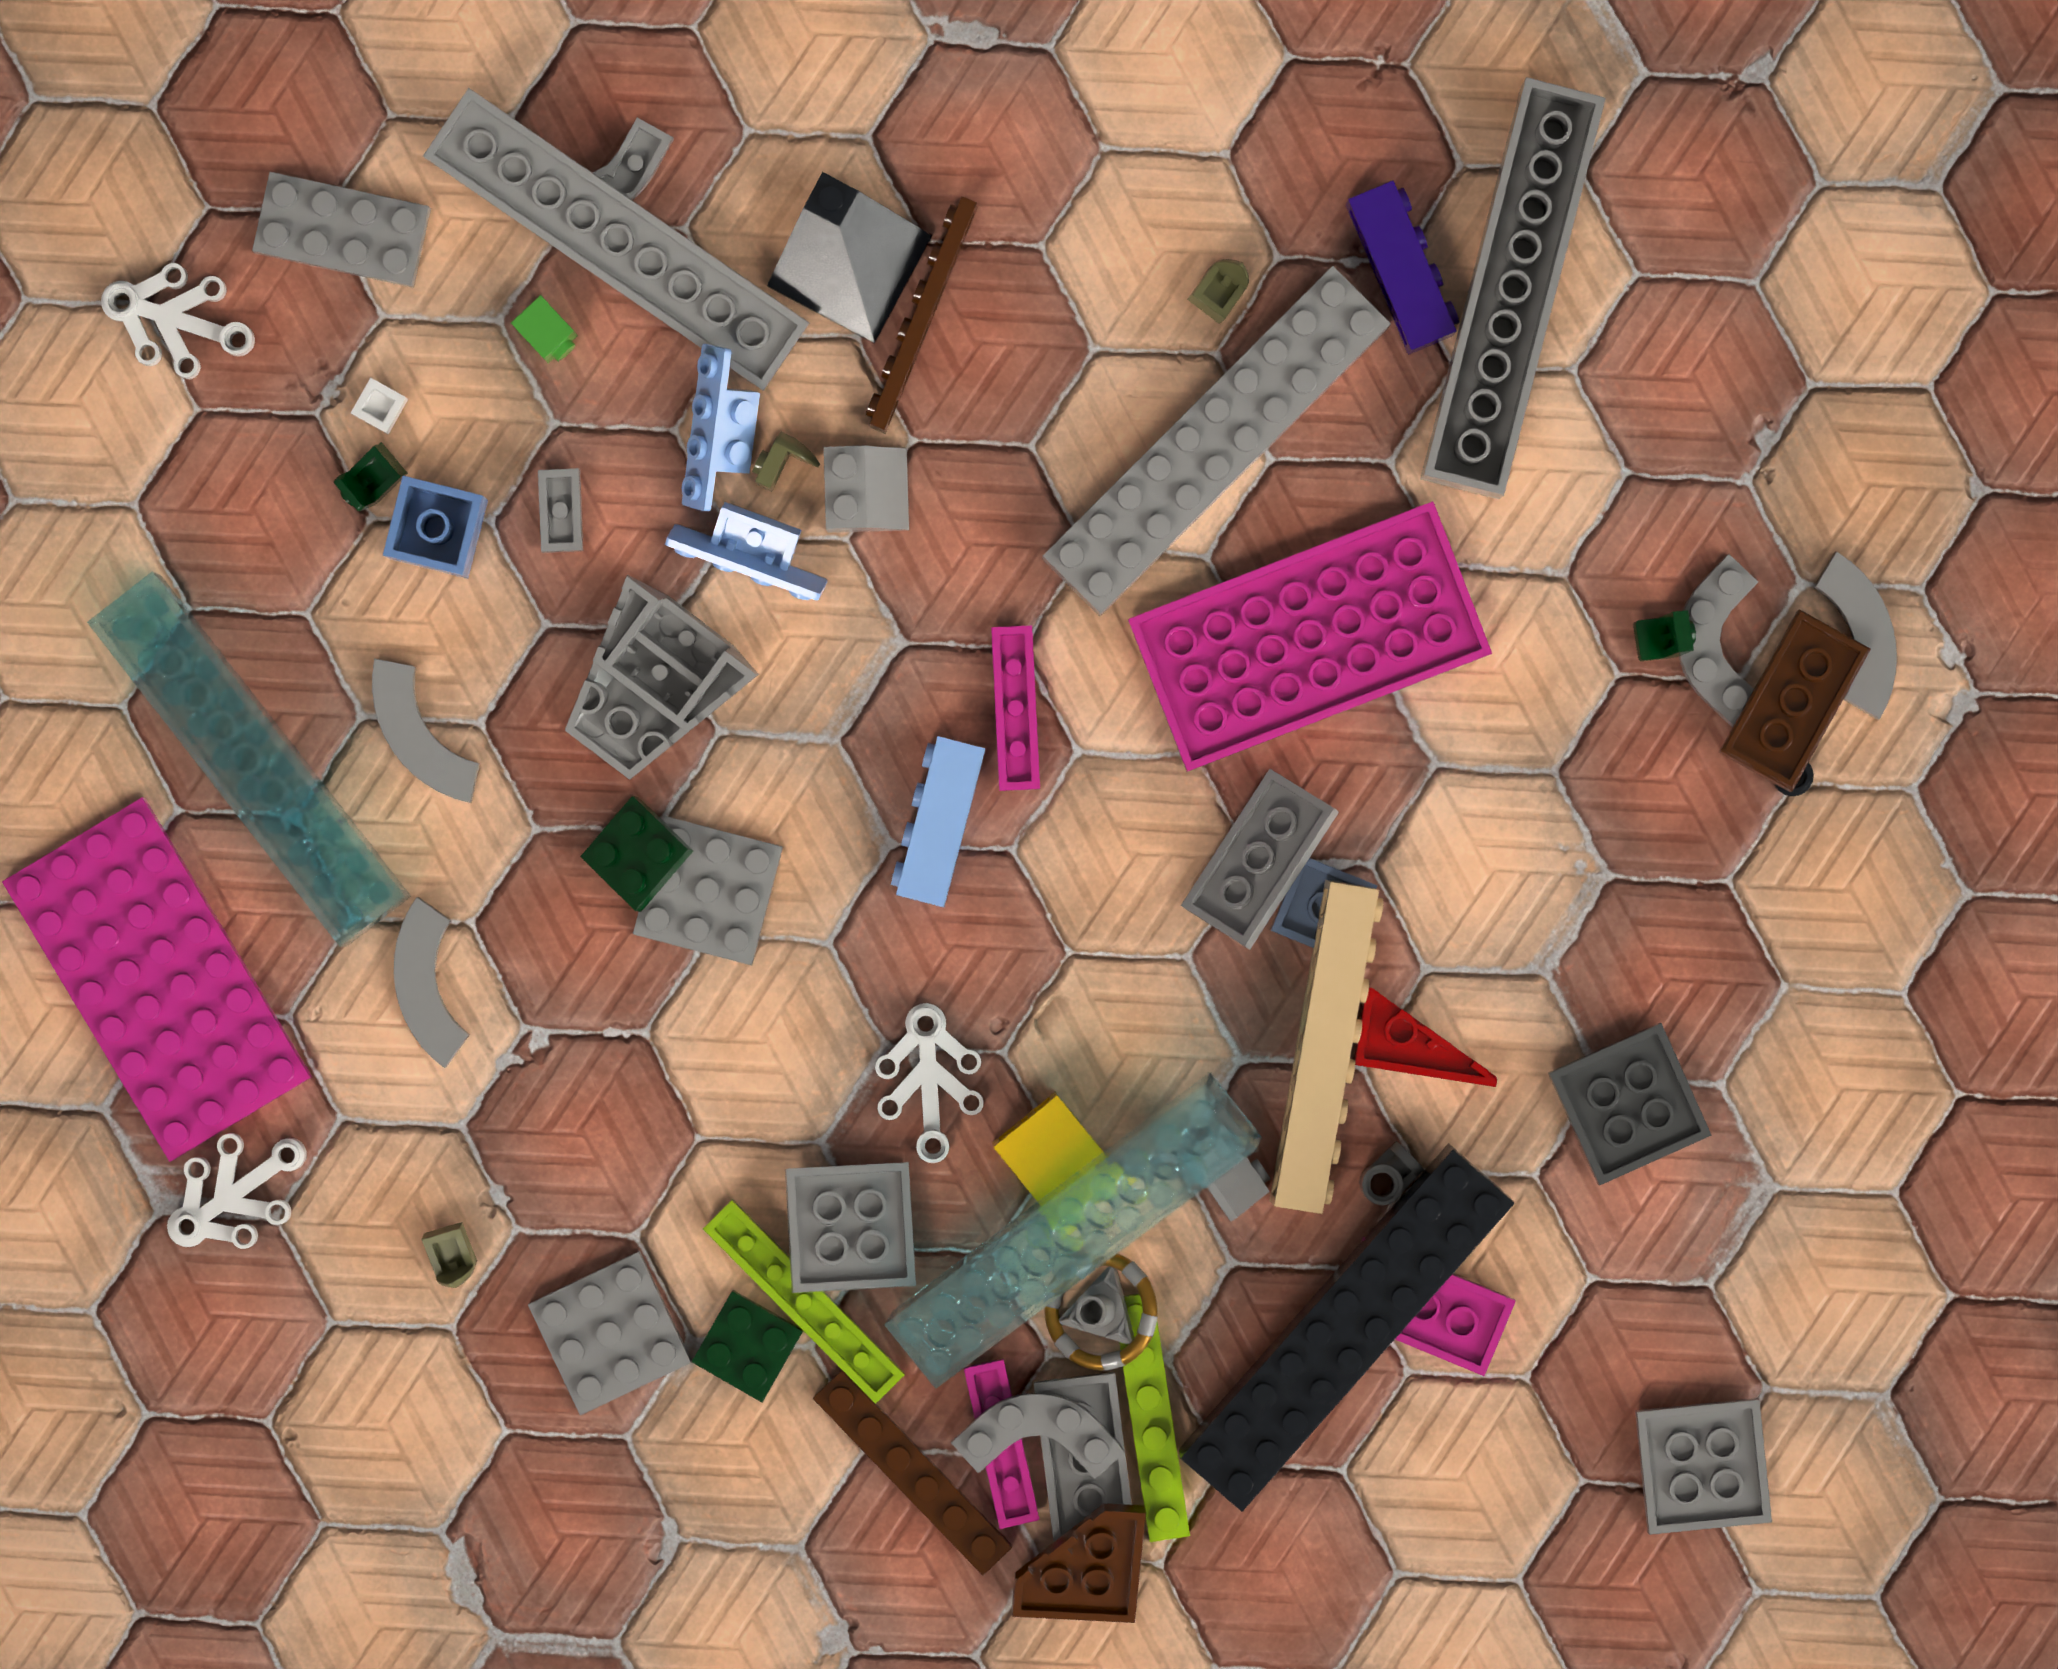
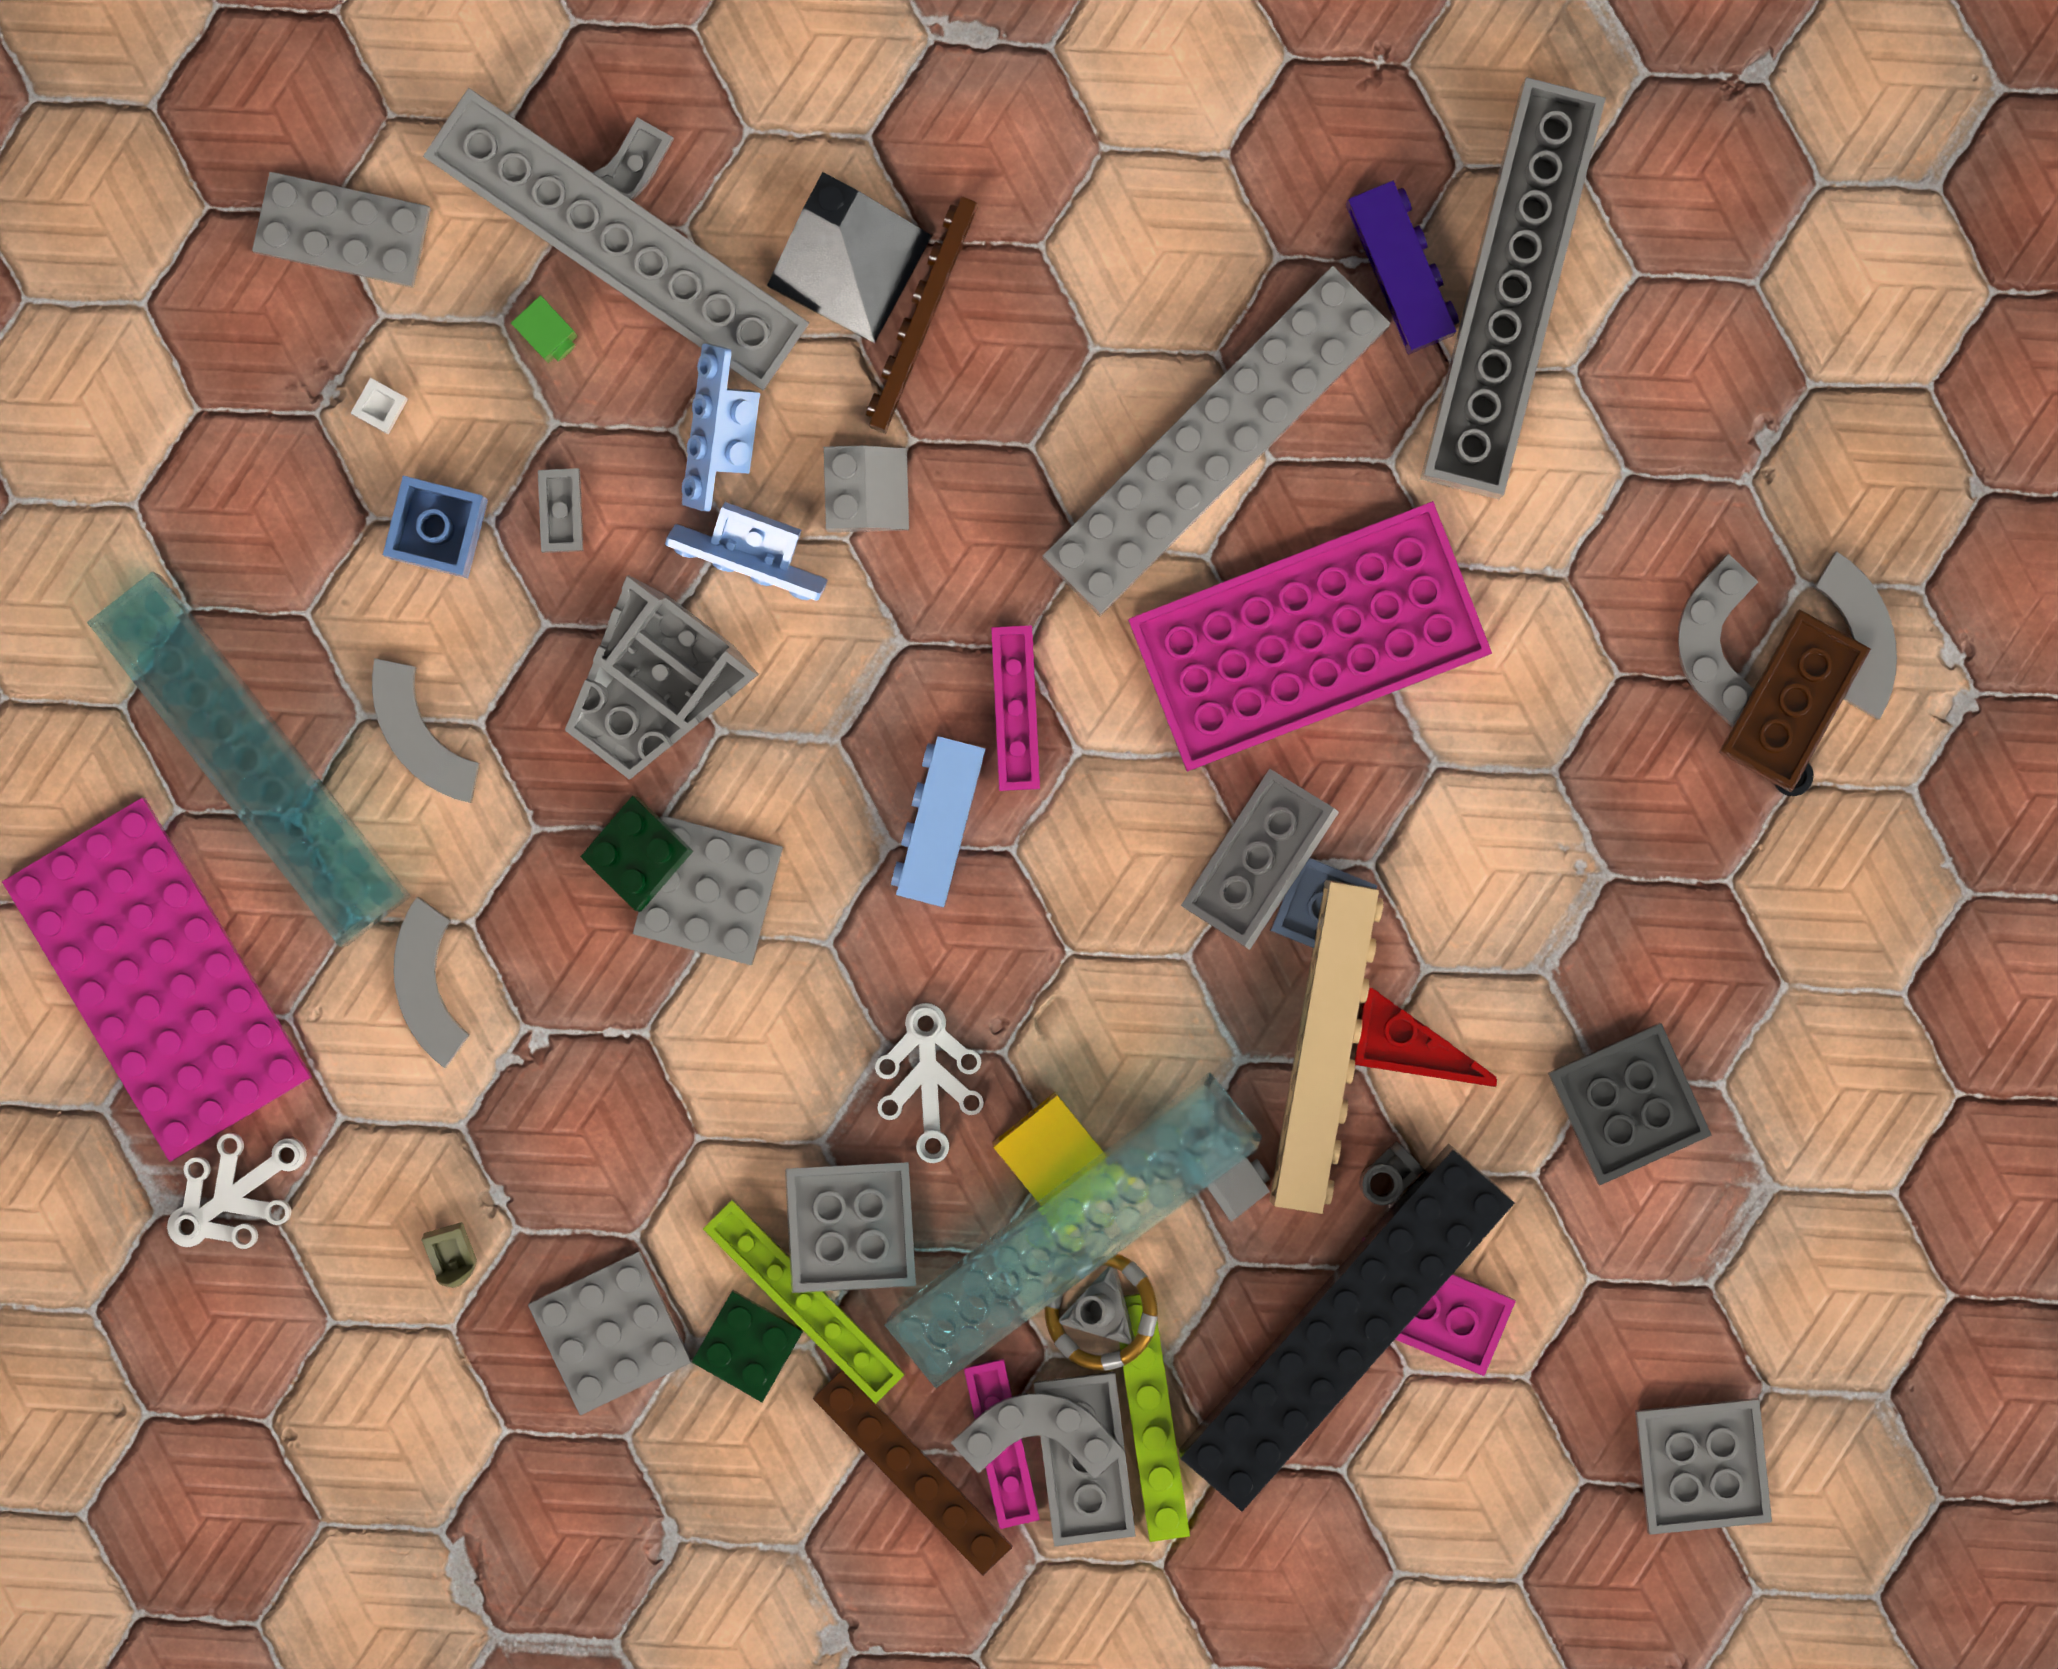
(170, 317): white plant -> none
(370, 478): dark green bracket -> none
(771, 464): olive plate -> none
(1086, 1571): reddish brown plate -> none
(1220, 288): olive plate -> none
(1664, 636): dark green bracket -> none

